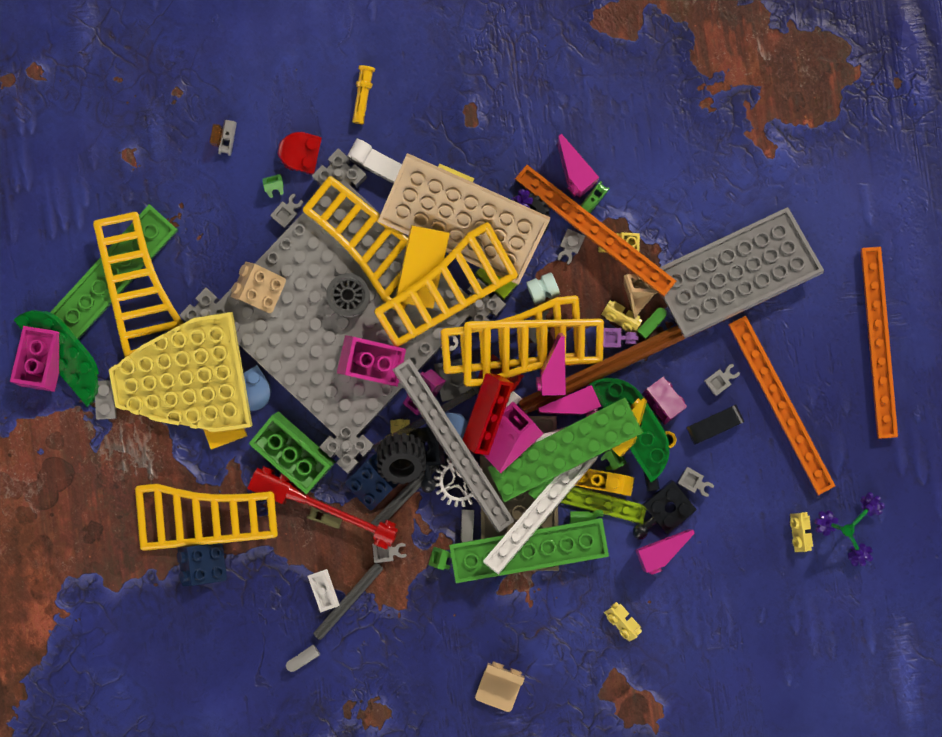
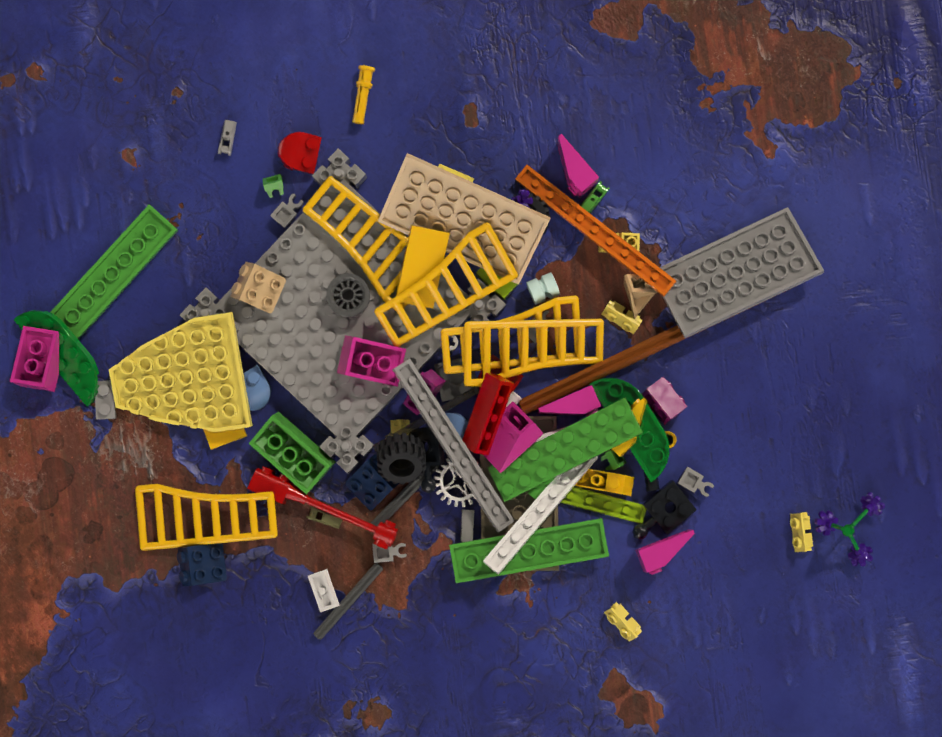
(148, 271): yellow bar -> none
(216, 135): clear orange tile -> none
(302, 659): light grey bar -> none
(373, 161): white beam -> none
(439, 558): bright green tile -> none
(499, 686): tan bracket -> none
(553, 370): dark pink slope -> none
(571, 243): light grey plate -> none
(579, 516): bright green bar -> none
(613, 338): medium lavender plate -> none
(652, 323): bright green bar -> none
(715, 424): black beam -> none
(720, 381): light grey plate -> none
(781, 405): orange plate -> none
(879, 342): orange plate -> none

